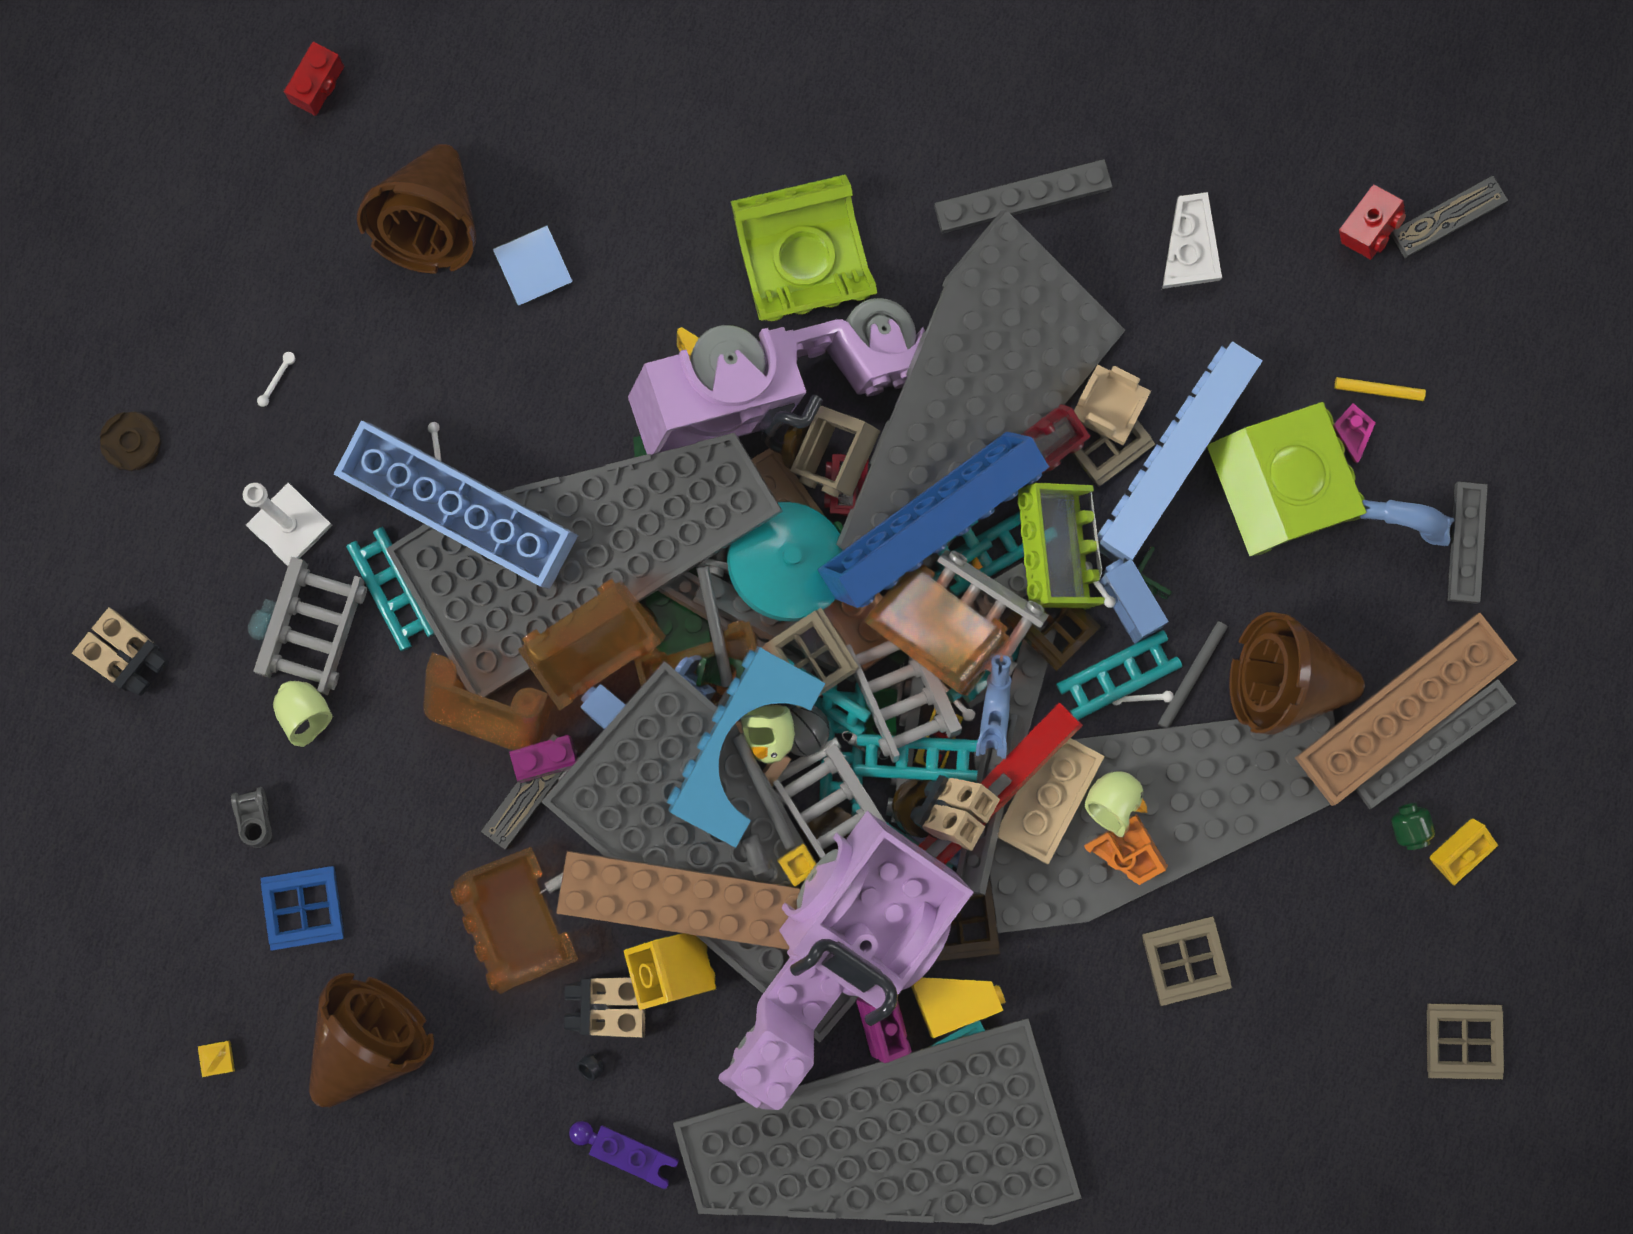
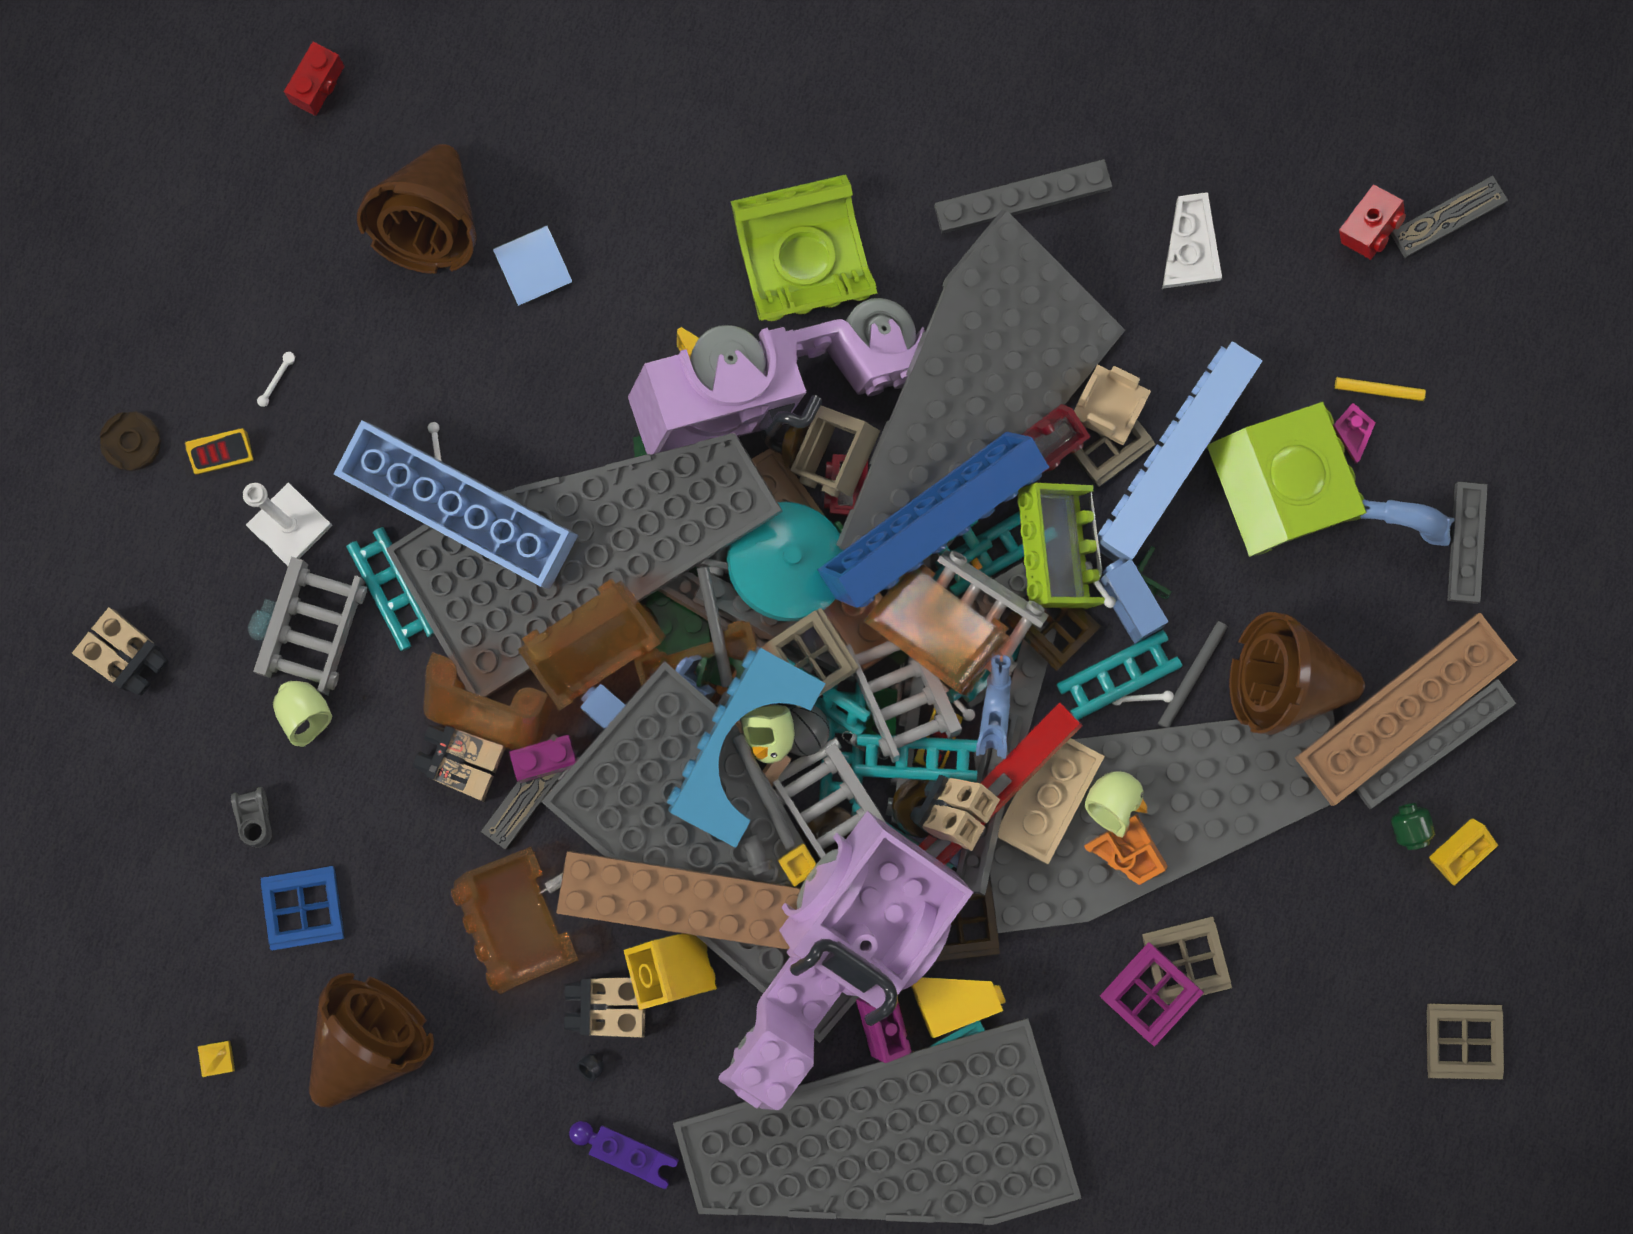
(219, 451): none -> slope
(450, 760): none -> hips
(1171, 1013): none -> magenta piece

